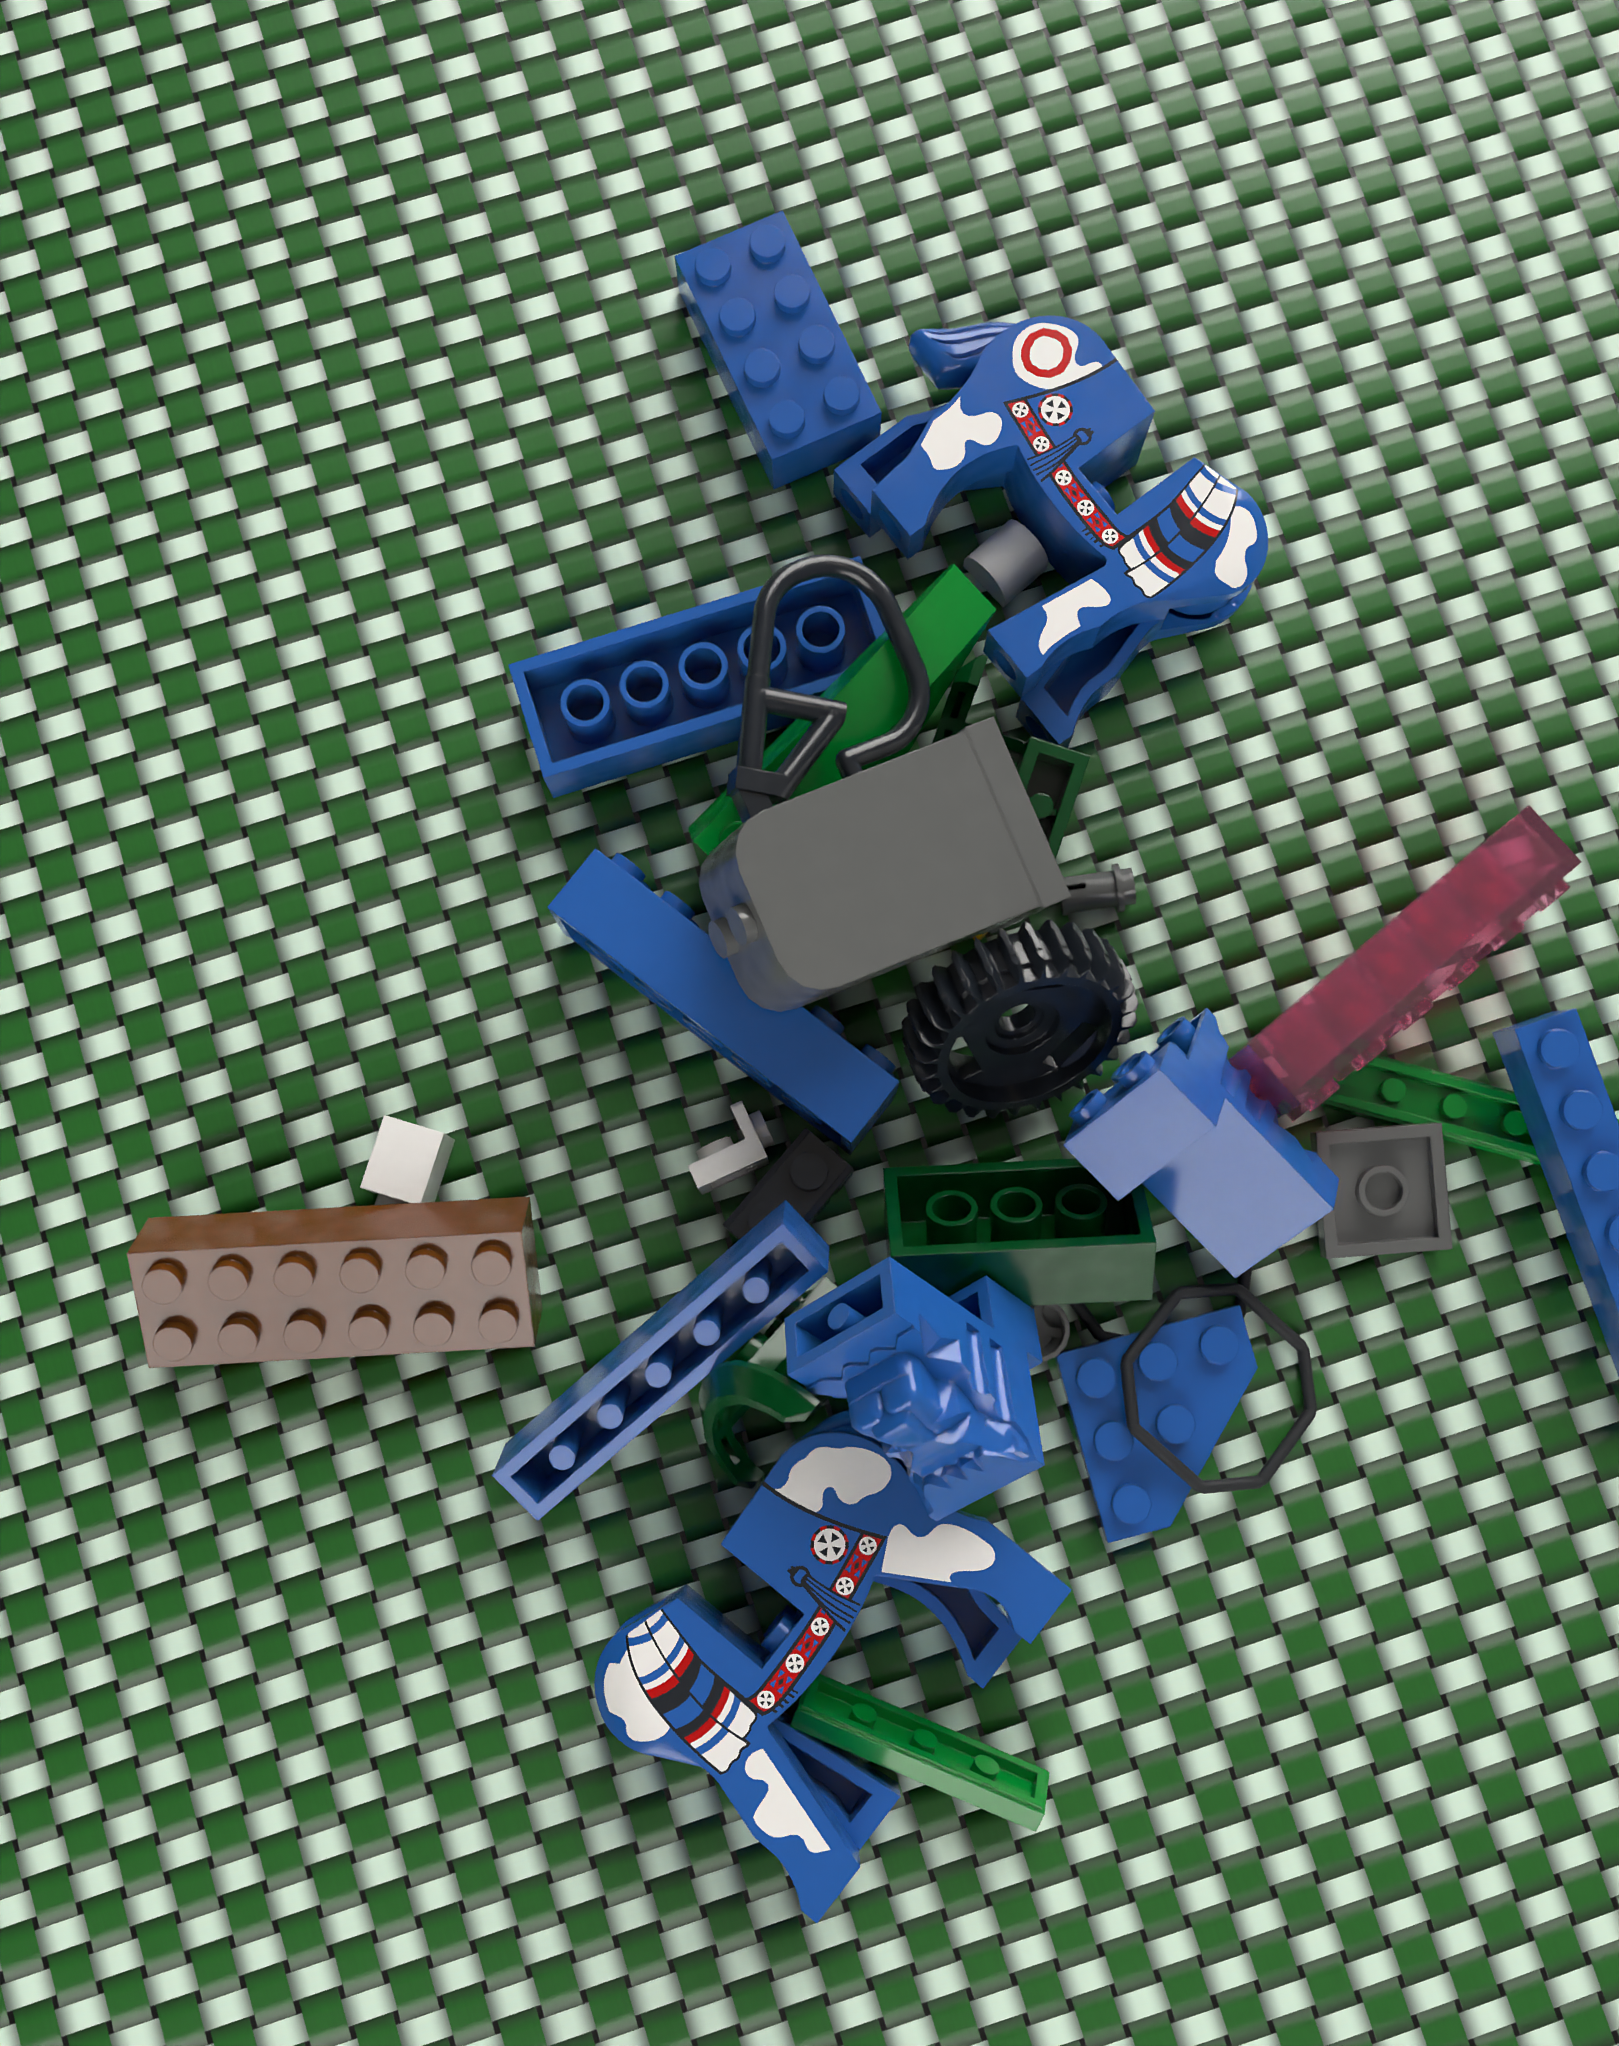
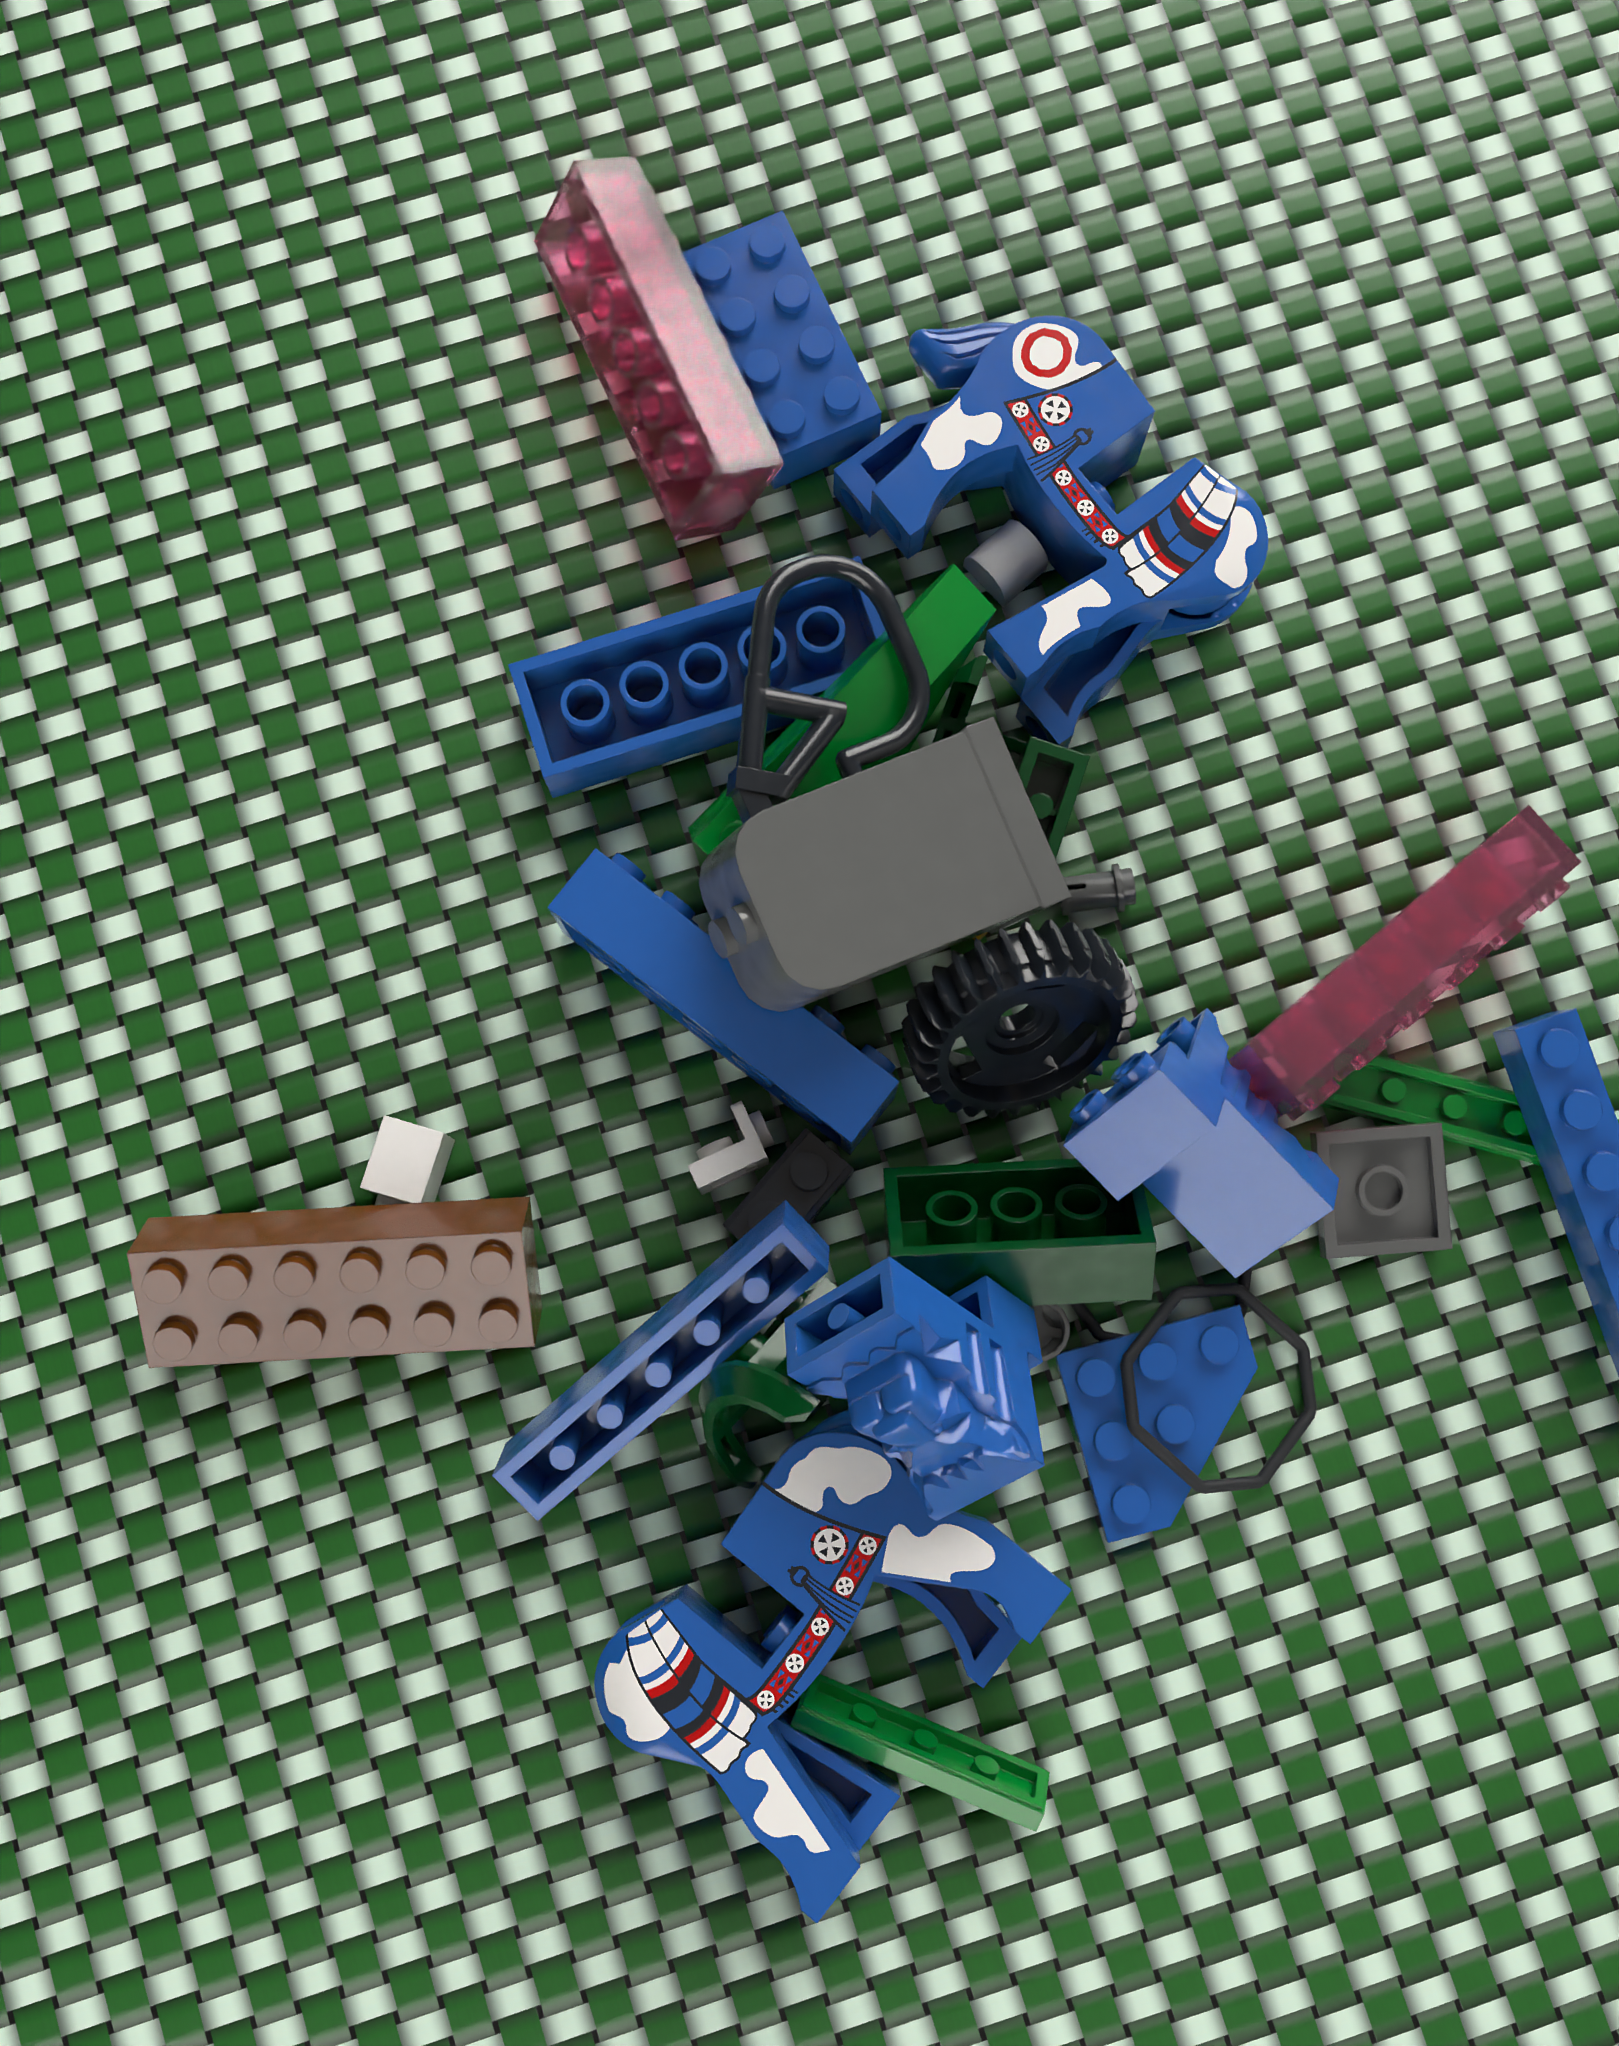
(656, 348): none -> clear pink brick

